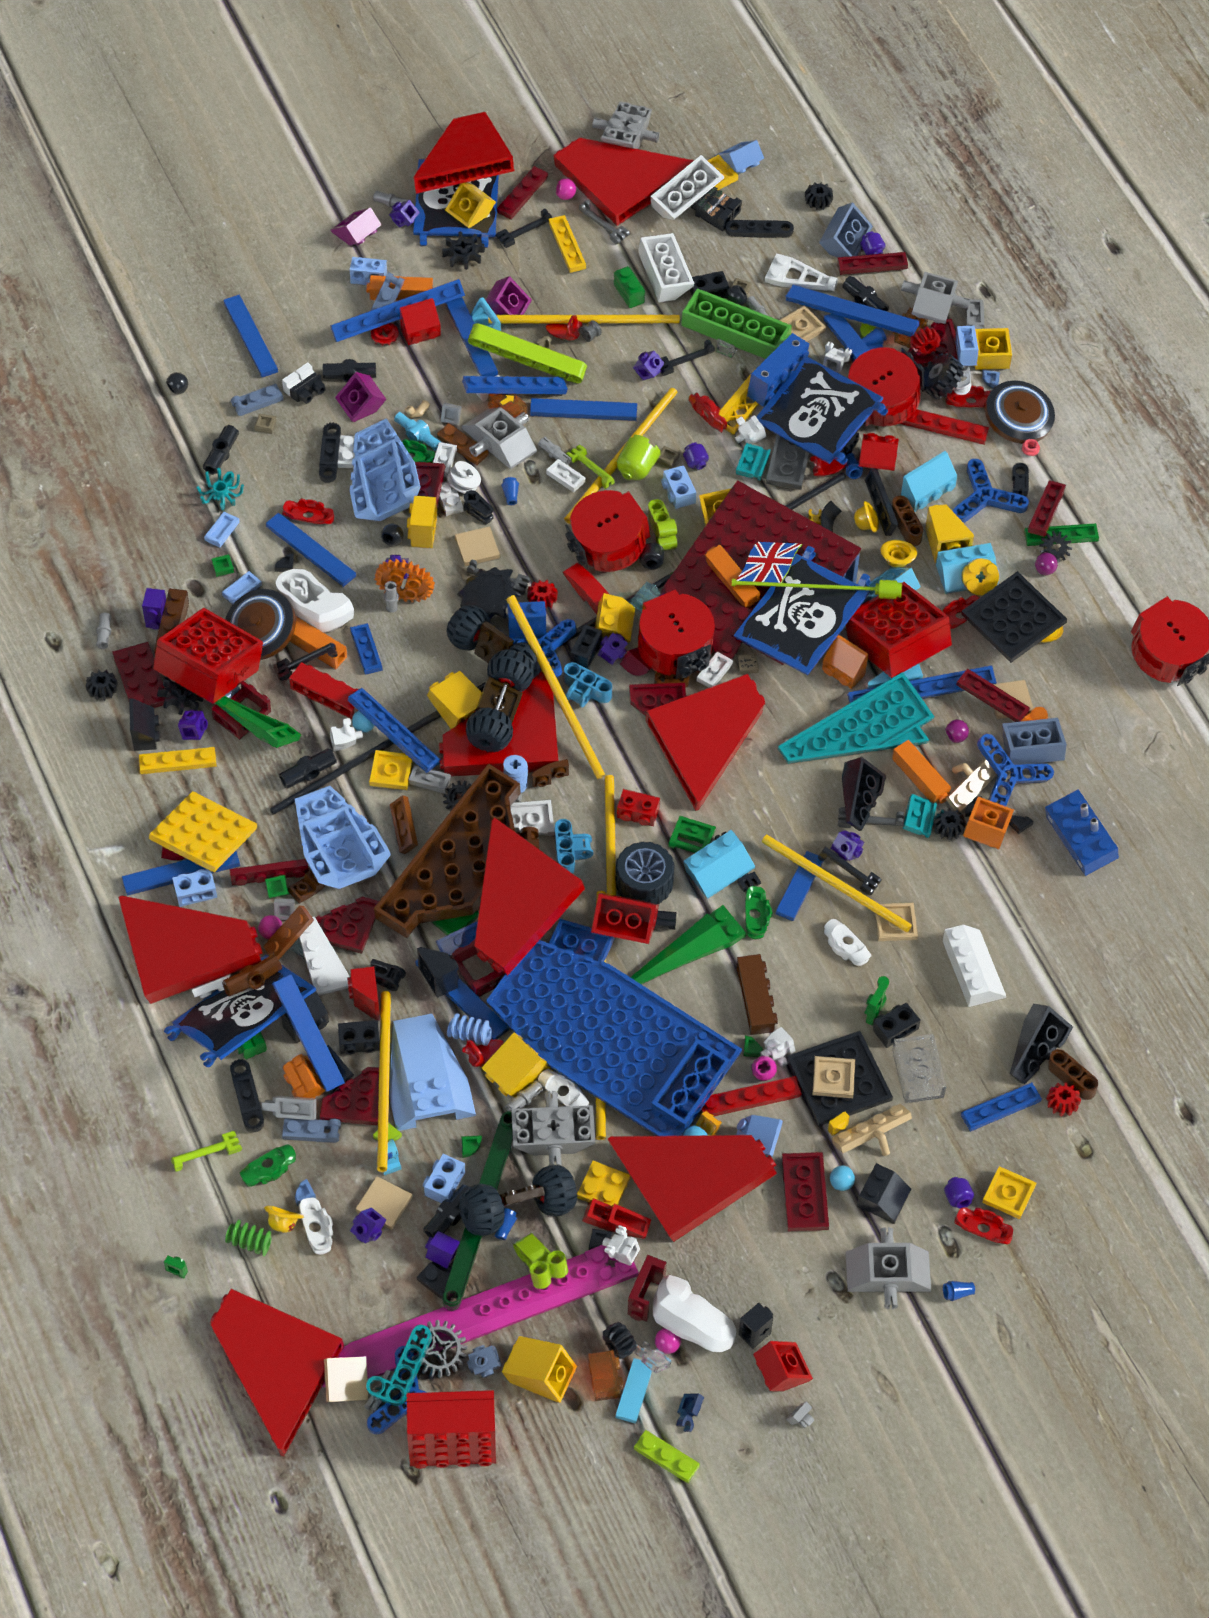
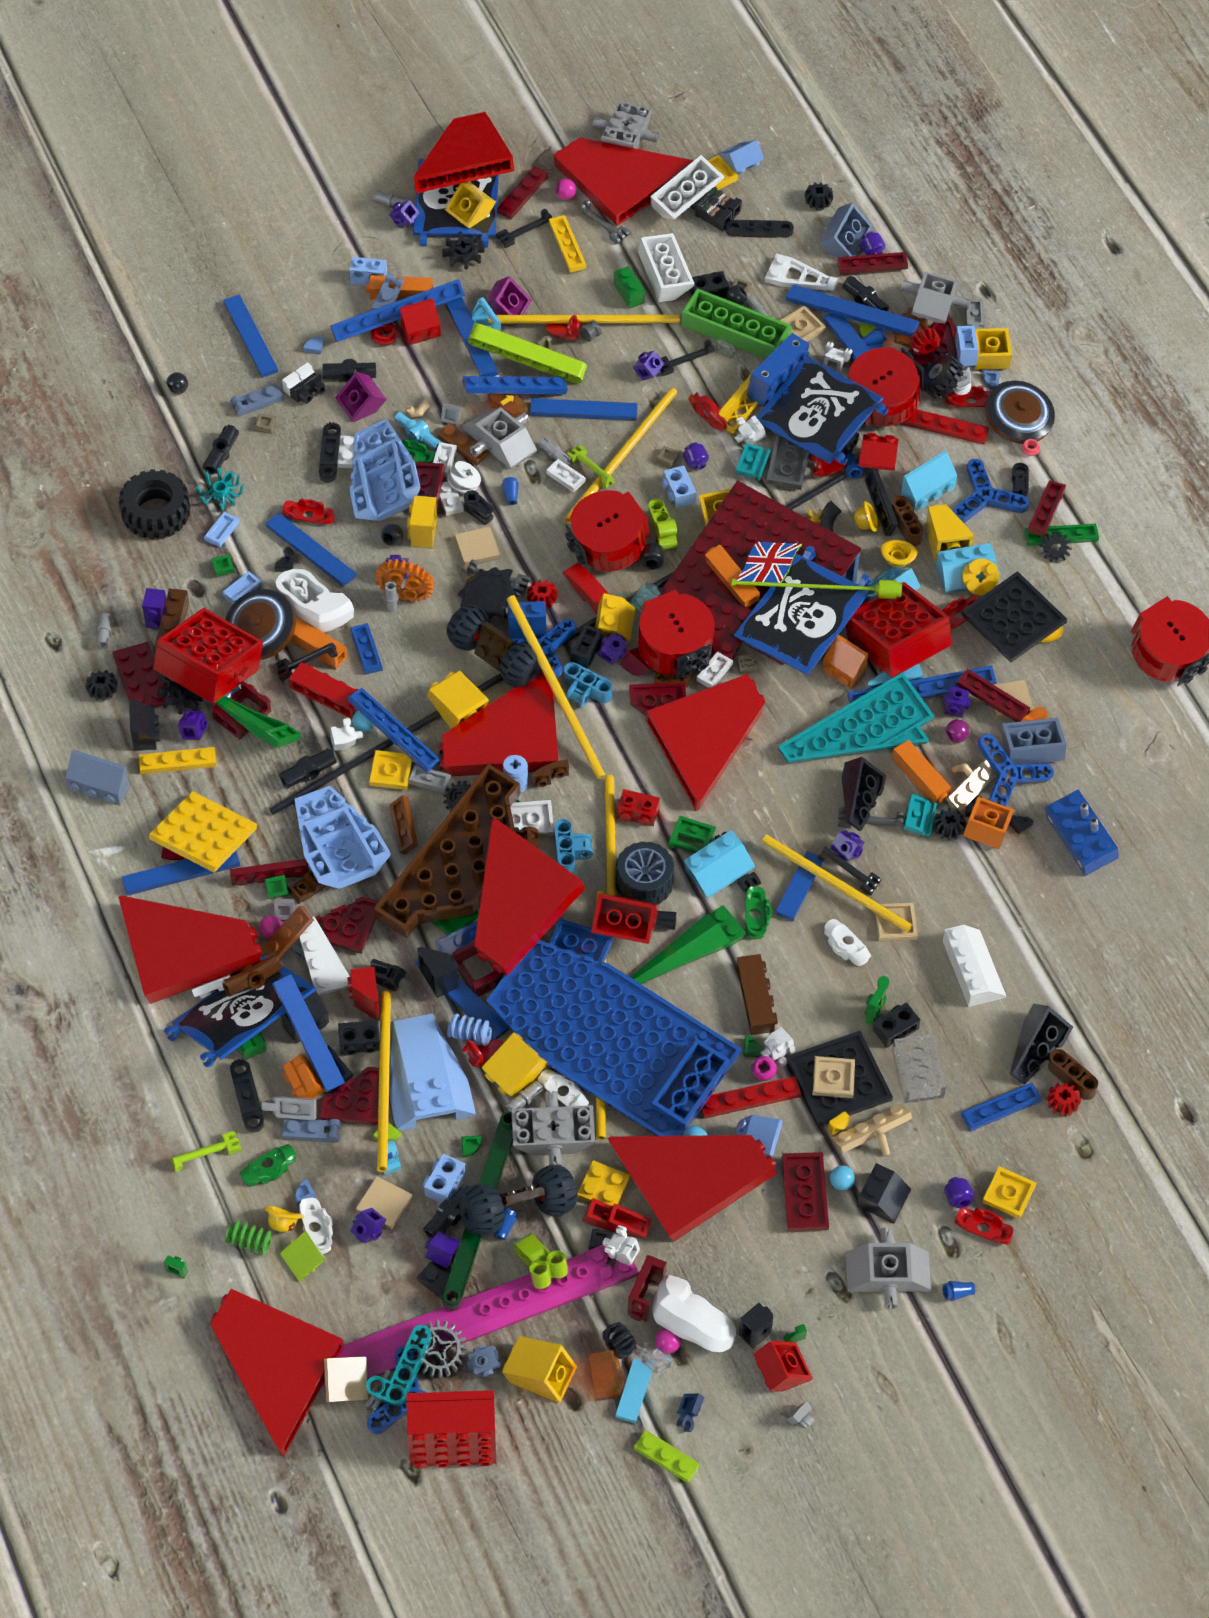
(97, 777): none -> sand blue slope
(154, 486): none -> black tyre
(195, 891): light blue brick -> none
(302, 1256): none -> lime piece
(314, 345): none -> medium blue tile
(357, 226): slope -> none
(491, 723): black plate -> none
(637, 458): lime cylinder -> none
(708, 1123): light orange tile -> none
(798, 1335): none -> green tile
(956, 701): none -> dark purple brick
(1046, 564): magenta piece -> none

